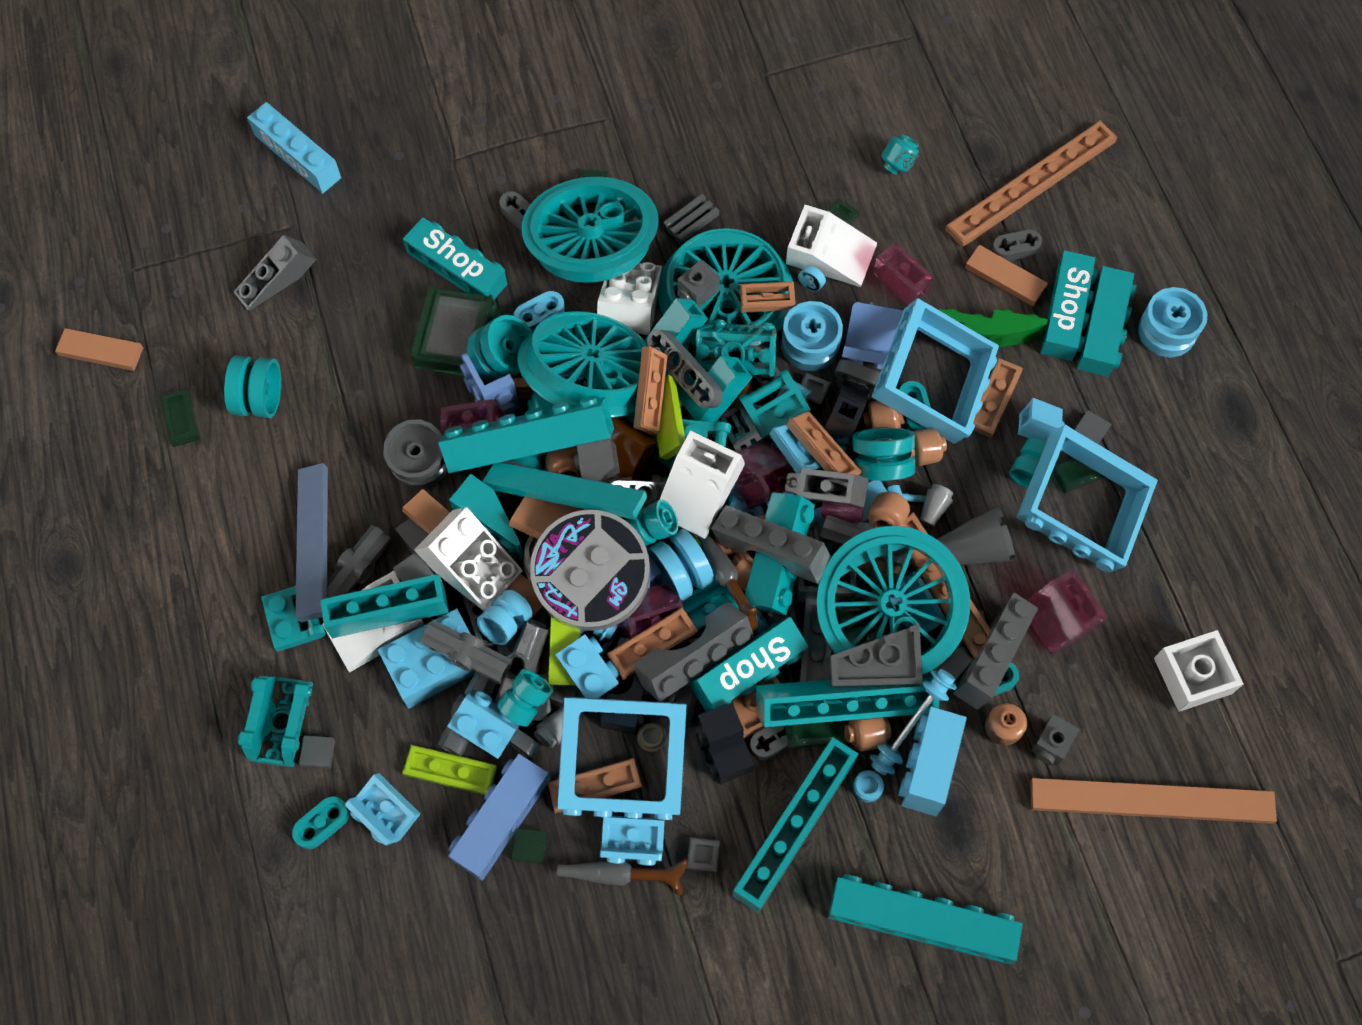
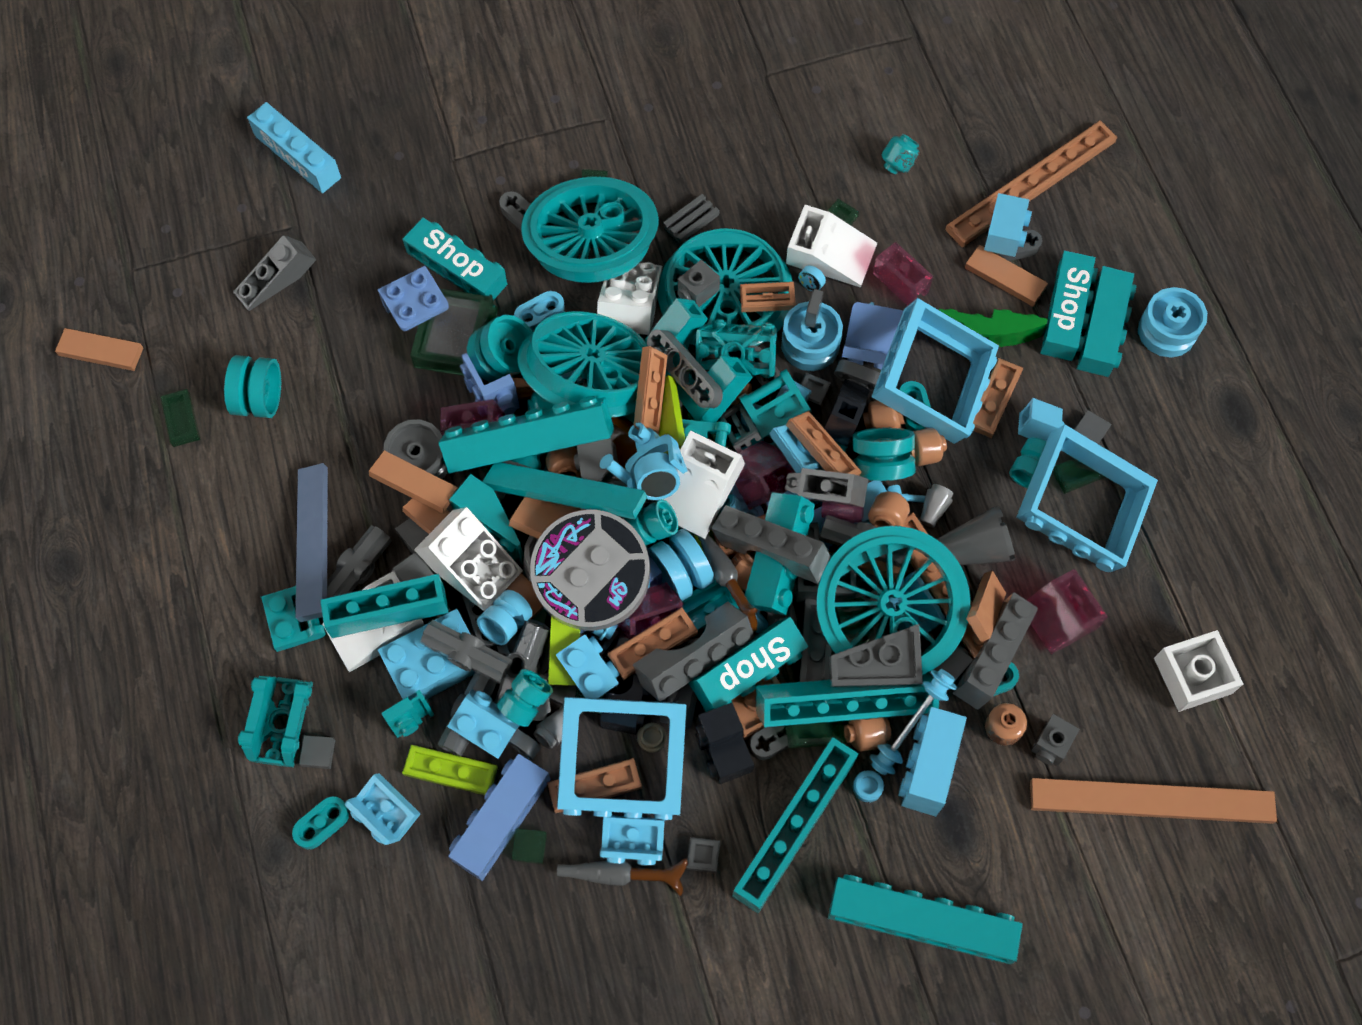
(407, 715): none -> teal plate
(412, 481): none -> nougat tile
(413, 299): none -> medium blue bracket
(650, 467): none -> medium azure piece
(813, 308): none -> dark grey tile
(986, 606): none -> nougat tile
(1007, 224): none -> medium azure brick

